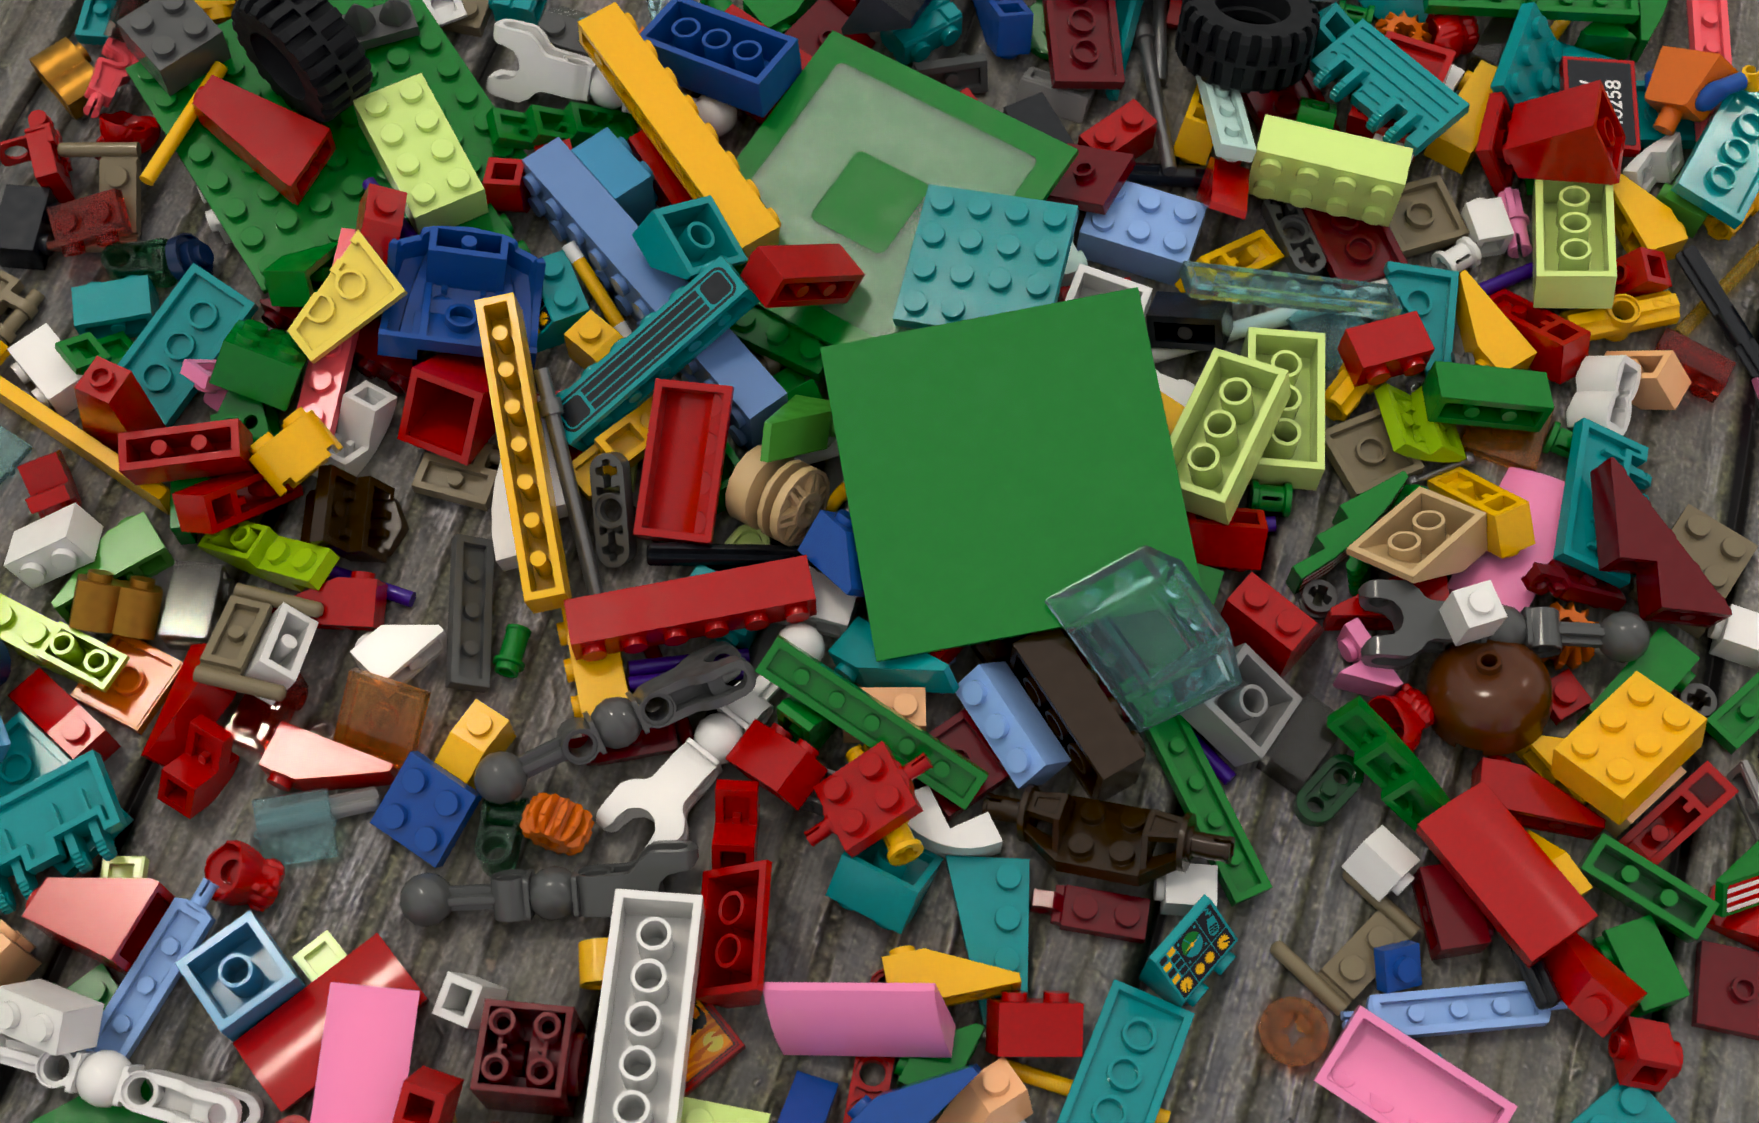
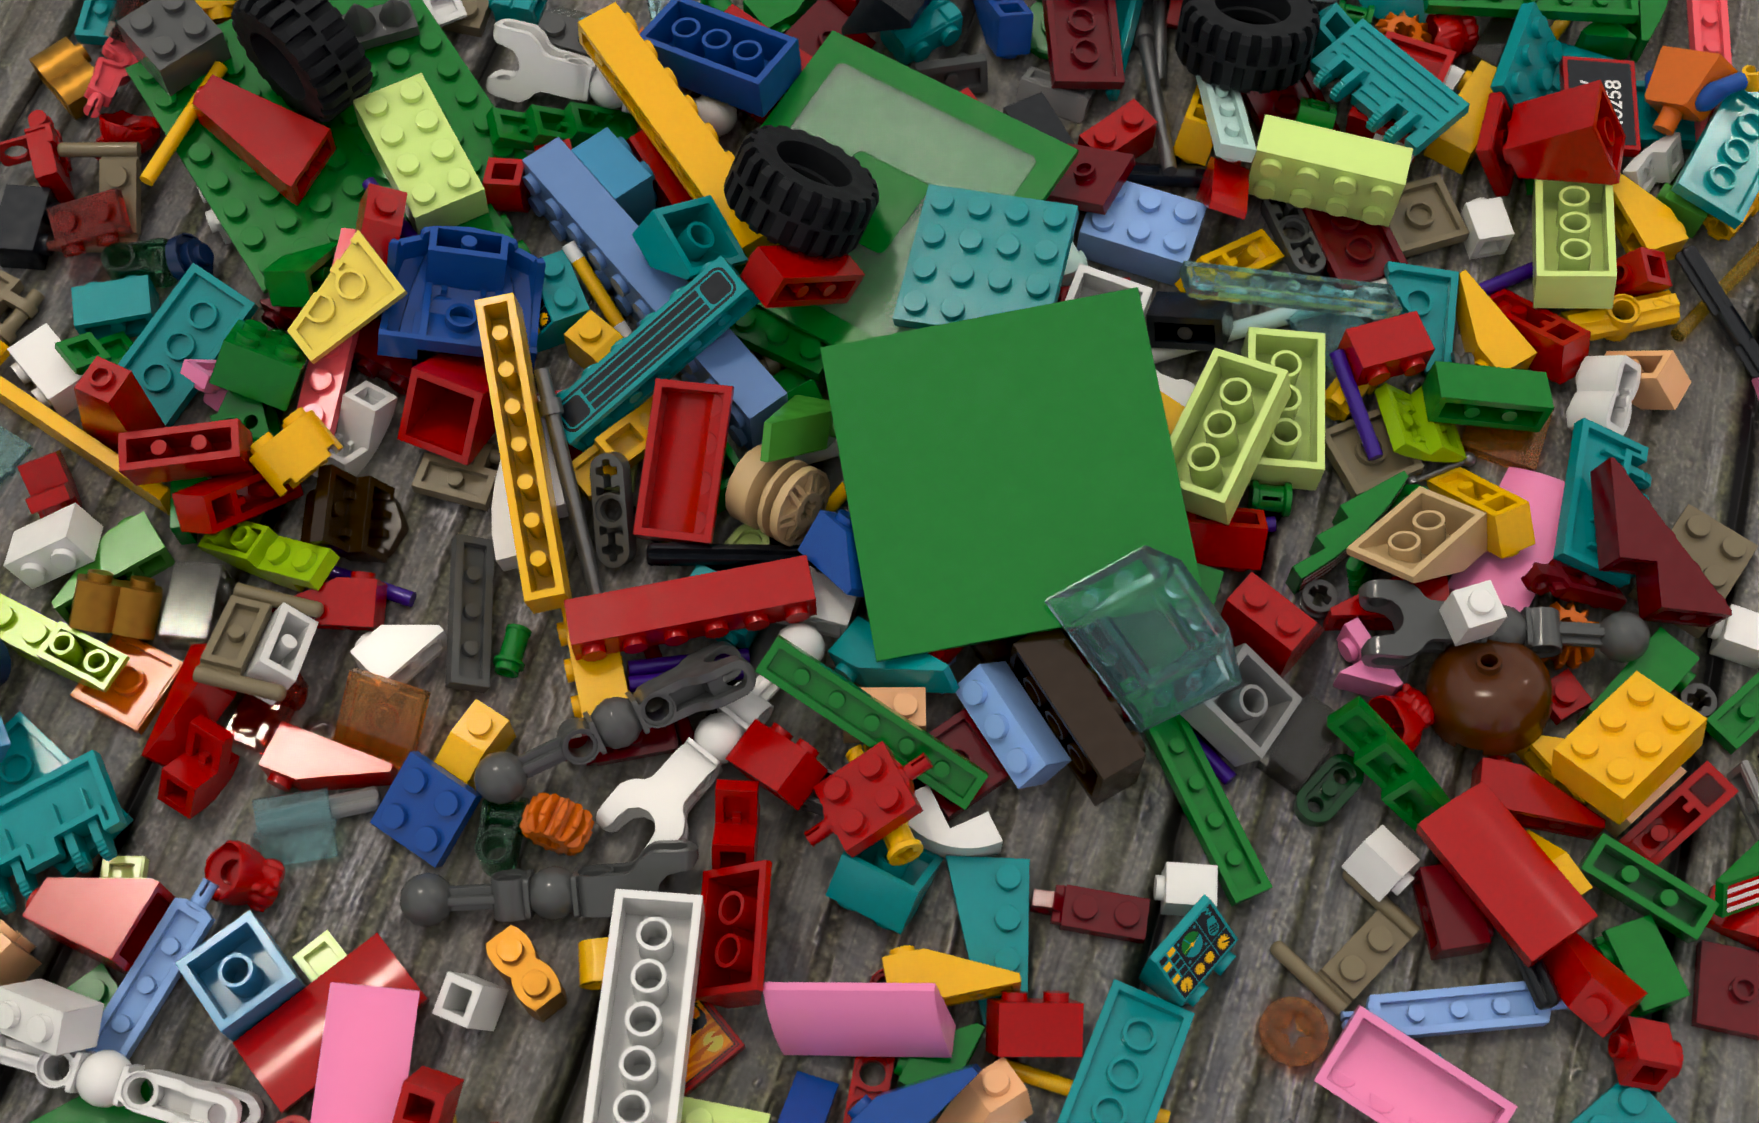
(62, 717): red slope -> none
(529, 976): none -> brick
(530, 1058): dark red brick -> none
(801, 191): none -> black tyre
(804, 722): green slope -> none
(1107, 837): dark brown plate -> none
(1356, 404): none -> dark purple bar
(1398, 966): blue plate -> none
(1456, 257): white bush -> none
(1519, 221): bright pink axle -> none
(1558, 440): green bush -> none
(1704, 367): clear red bracket -> none

